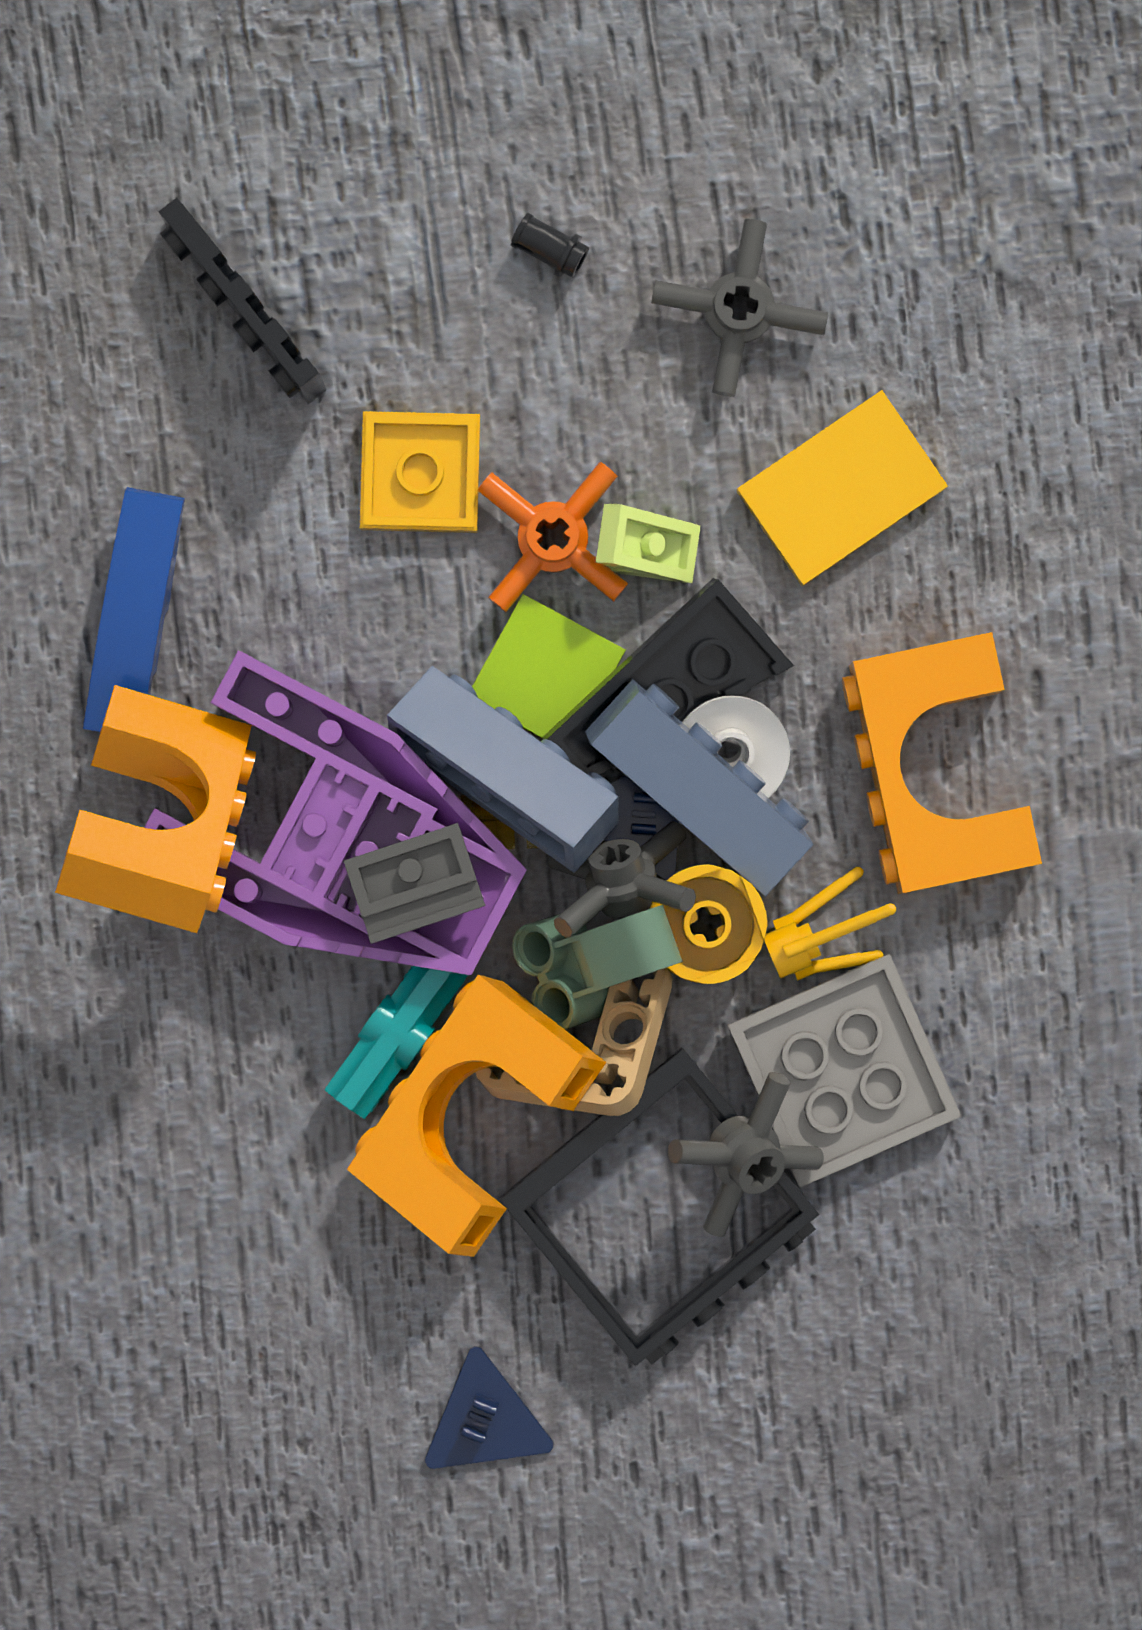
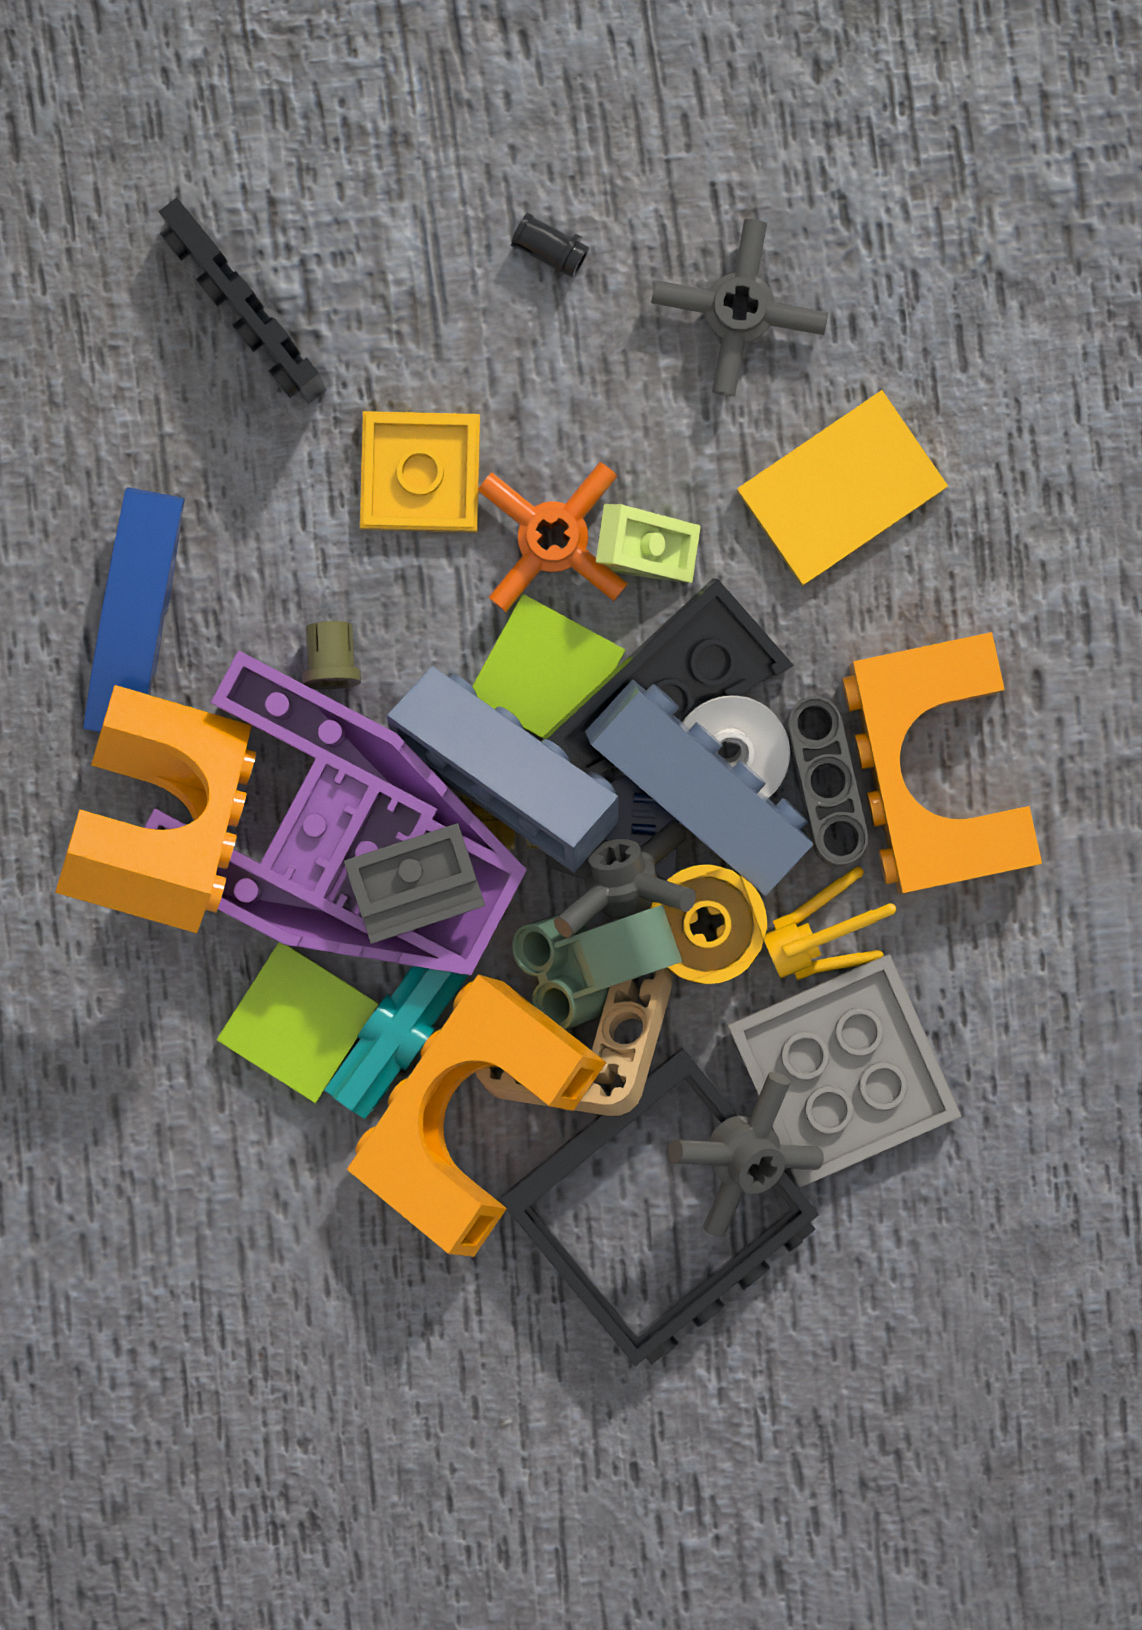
(297, 1021): none -> lime tile
(330, 656): none -> olive bush
(485, 1419): dark blue piece -> none
(833, 752): none -> dark grey beam

